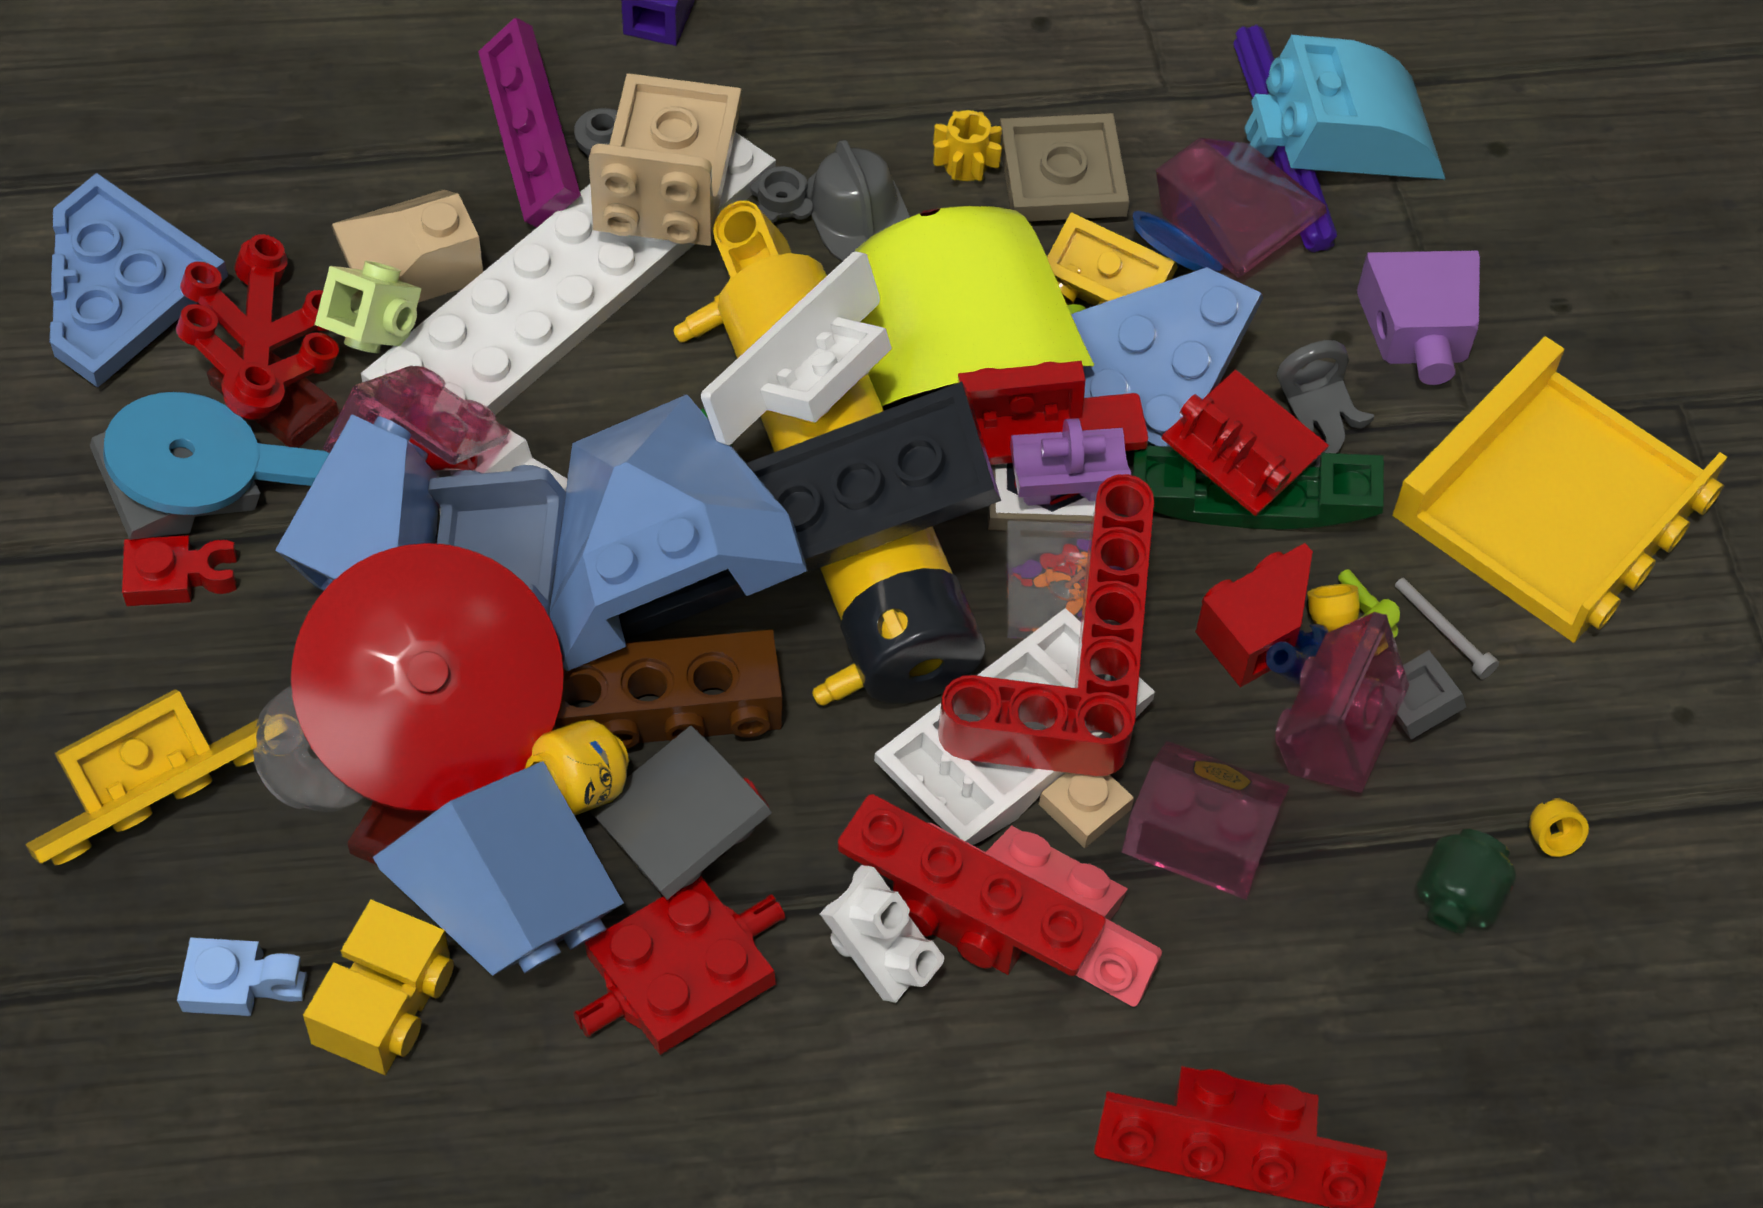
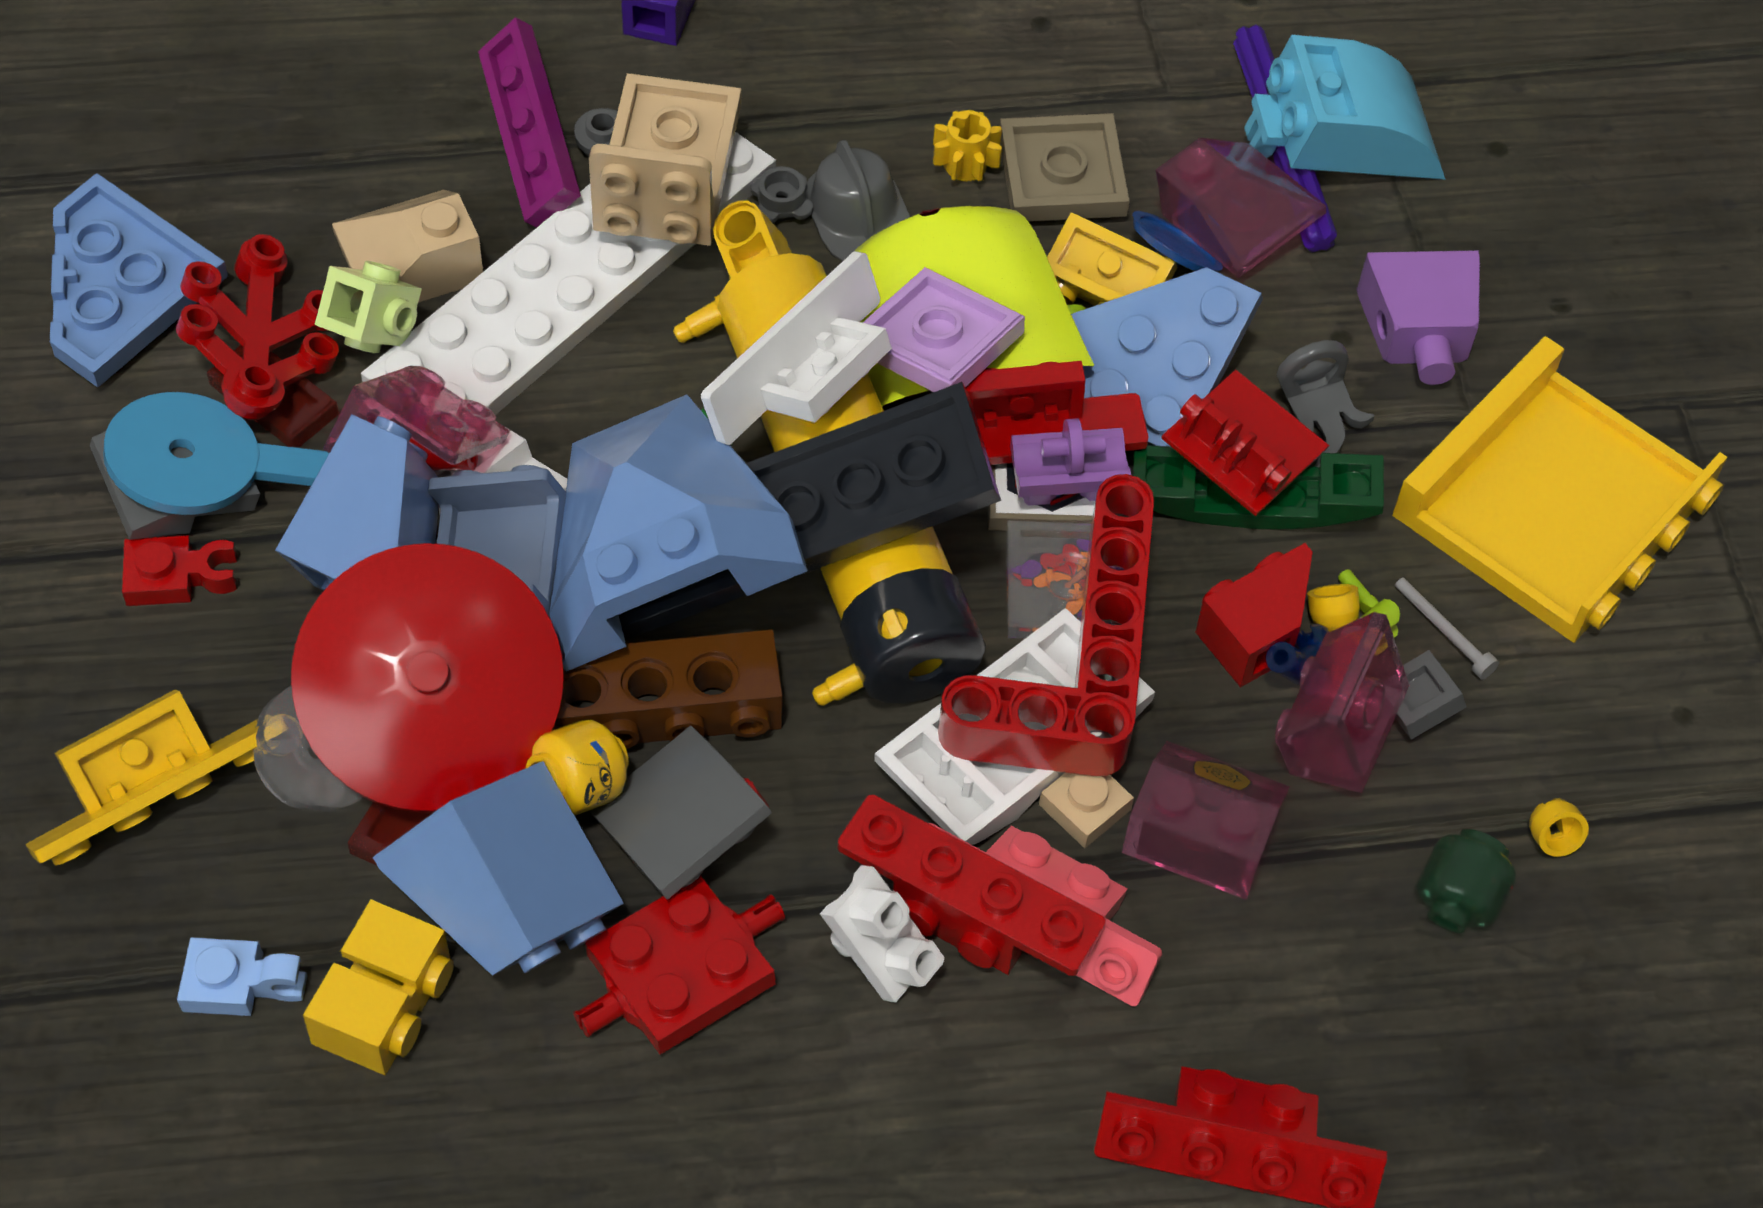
(943, 331): none -> lavender plate

